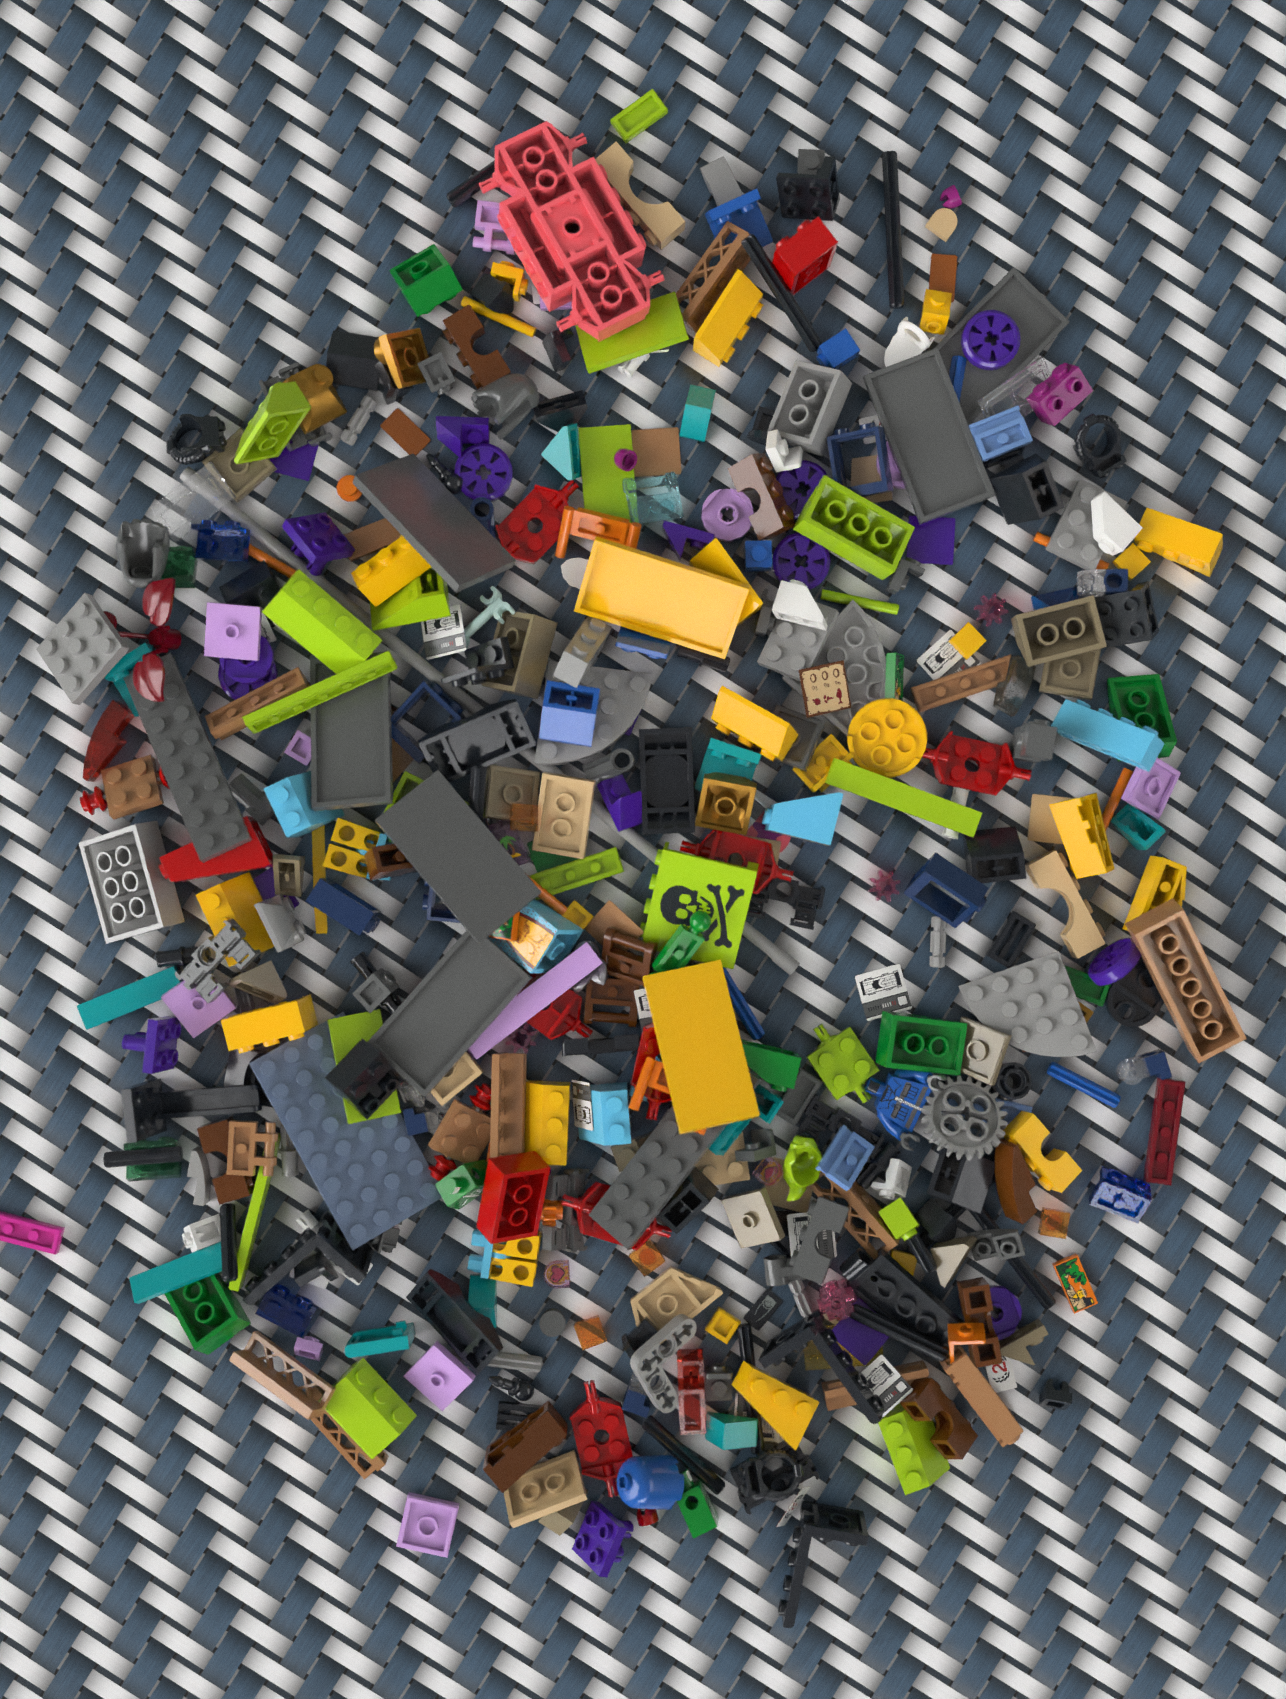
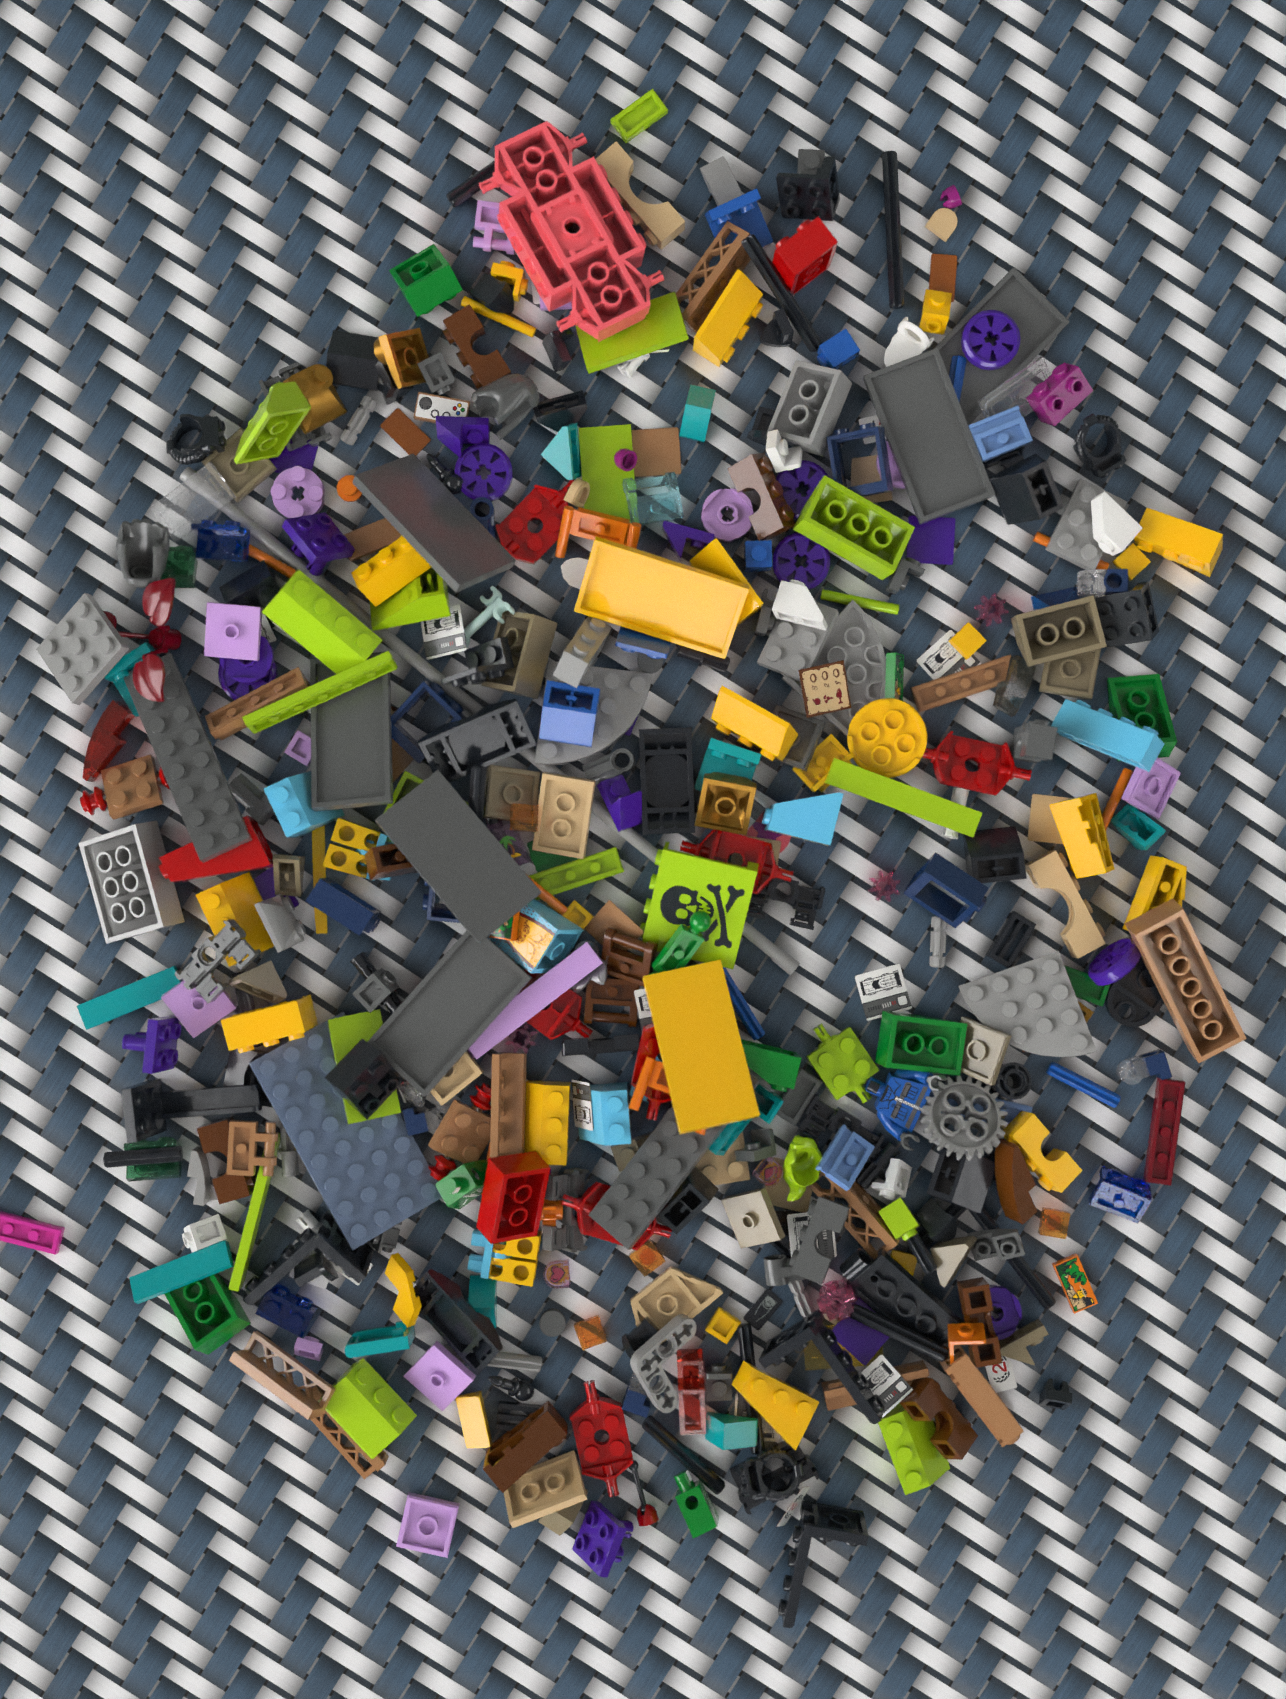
(178, 957): black axle -> none
(228, 1242): black axle -> none
(295, 478): none -> lavender plate
(402, 1275): none -> yellow tile
(430, 406): none -> tile
(474, 1420): none -> yellow slope
(578, 493): none -> tan tile
(649, 664): none -> dark grey tile
(650, 1482): blue cylinder -> none
(778, 331): none -> black tile

